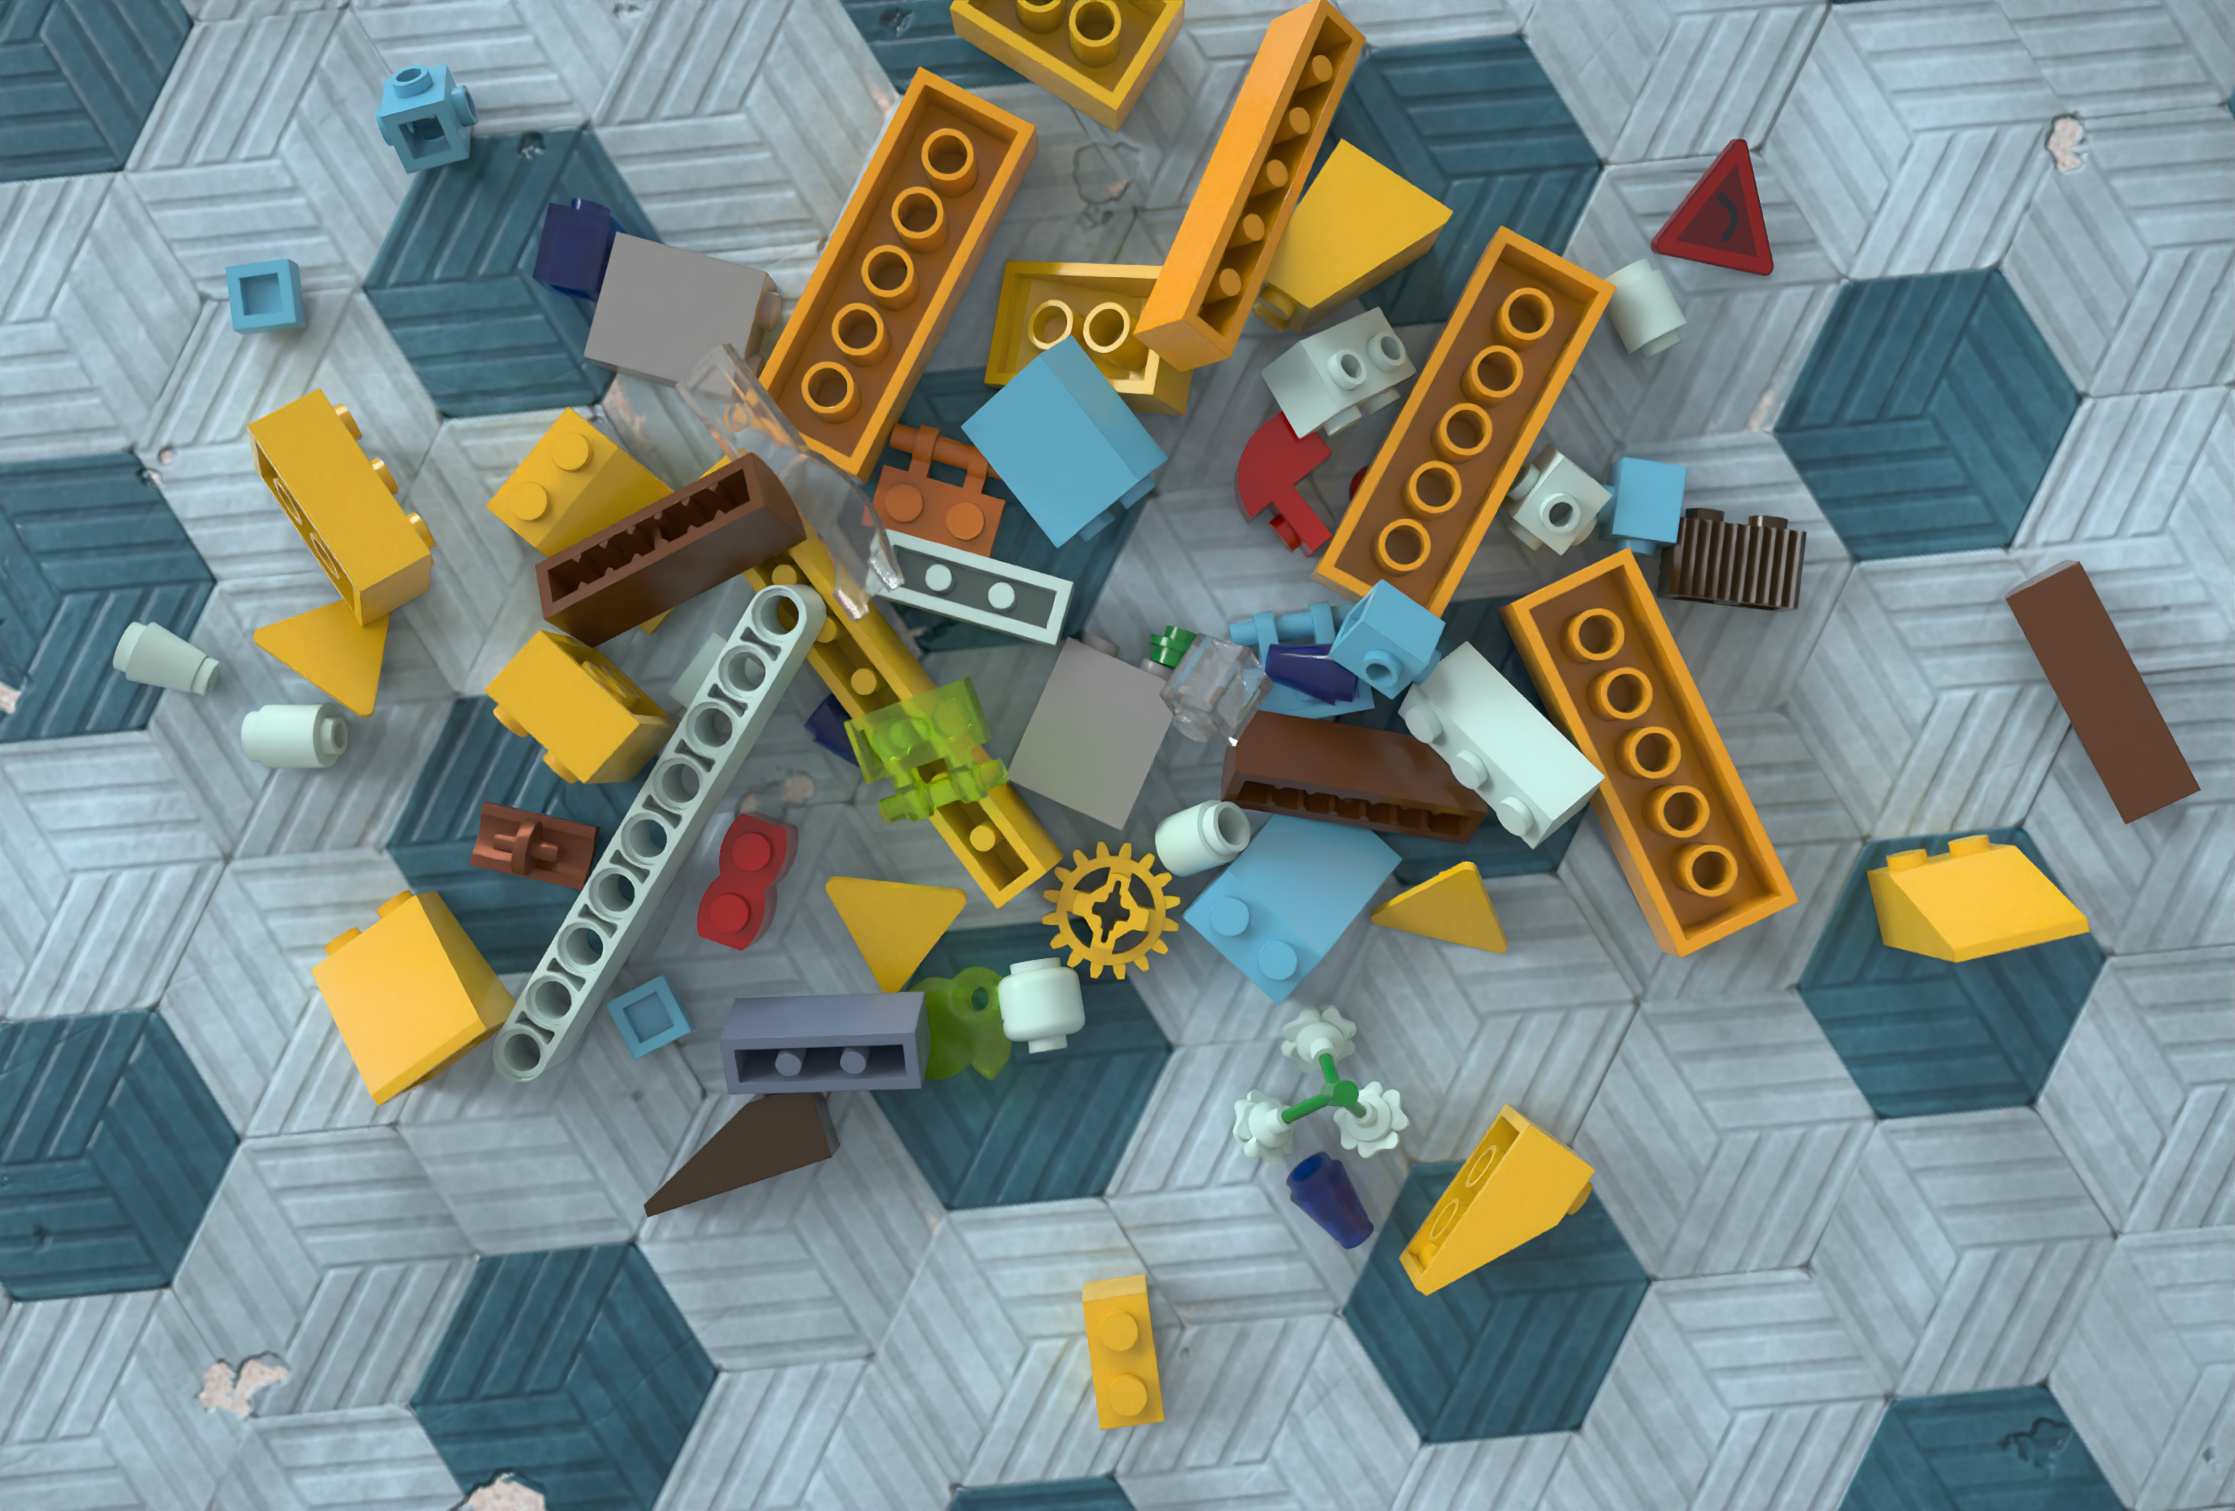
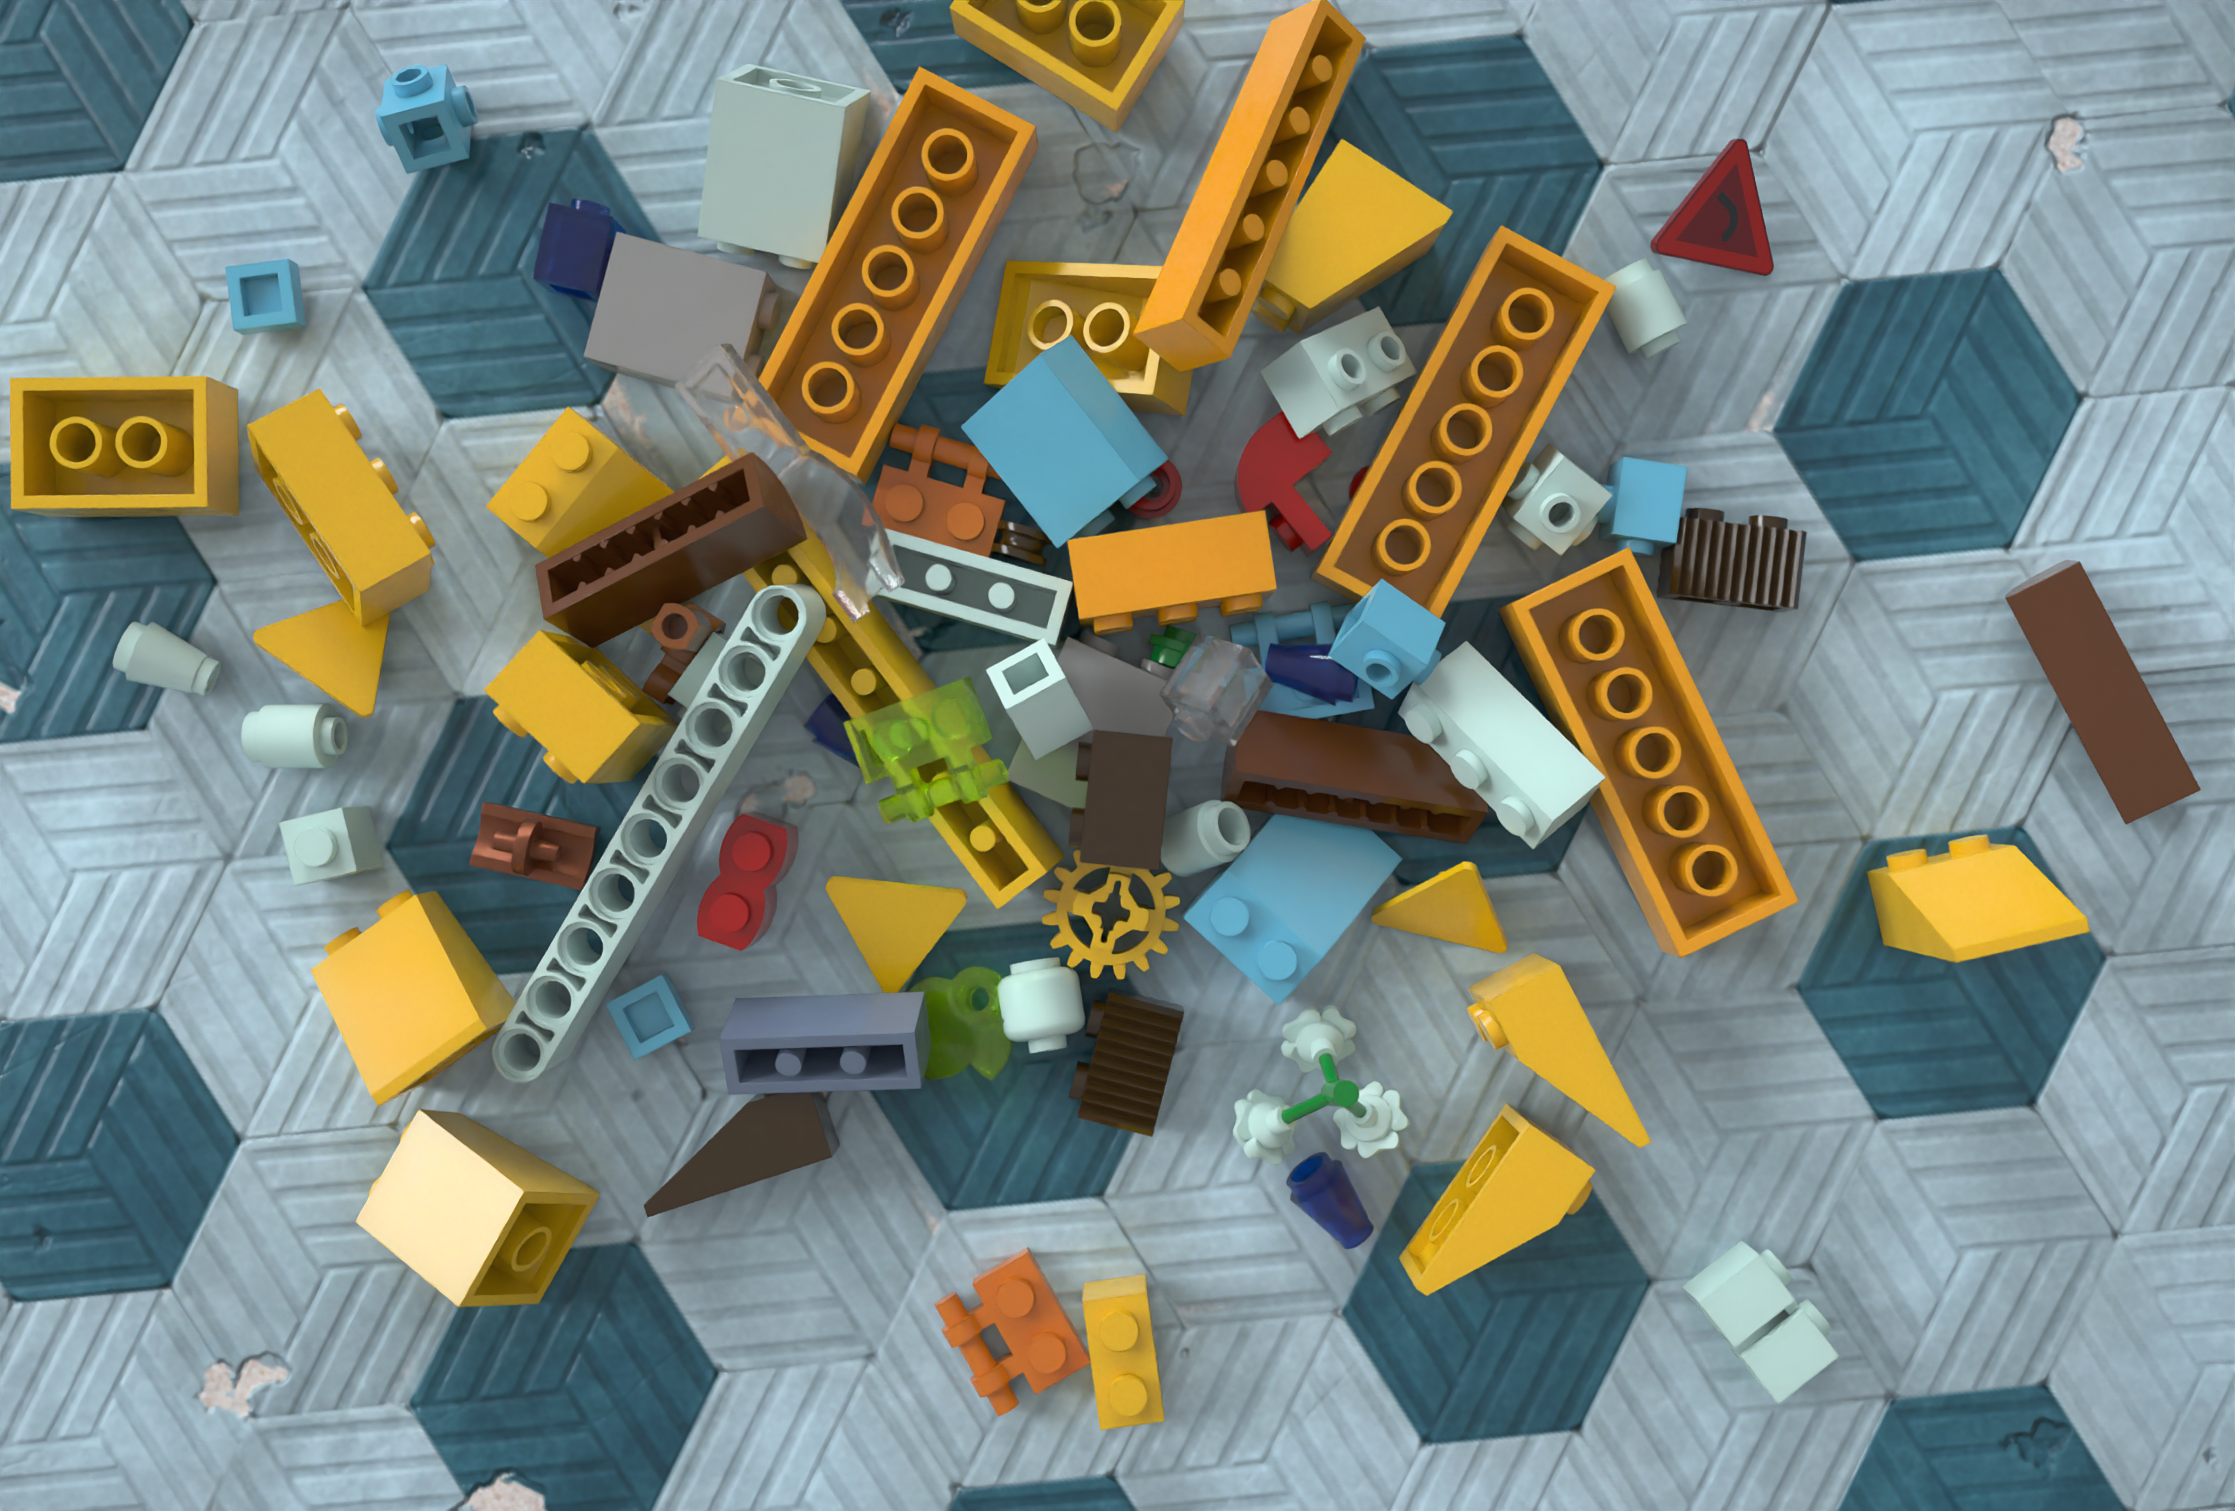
(124, 446): none -> yellow brick
(331, 844): none -> light aqua brick
(475, 1211): none -> slope
(682, 635): none -> dark orange bar
(780, 162): none -> light aqua slope
(1021, 543): none -> dark brown bush
(1031, 1323): none -> orange plate
(1045, 712): none -> light aqua brick
(1123, 799): none -> dark brown brick
(1128, 1061): none -> dark brown brick
(1167, 500): none -> red plate
(1172, 572): none -> light orange brick
(1542, 1025): none -> yellow slope
(1763, 1324): none -> light aqua piece

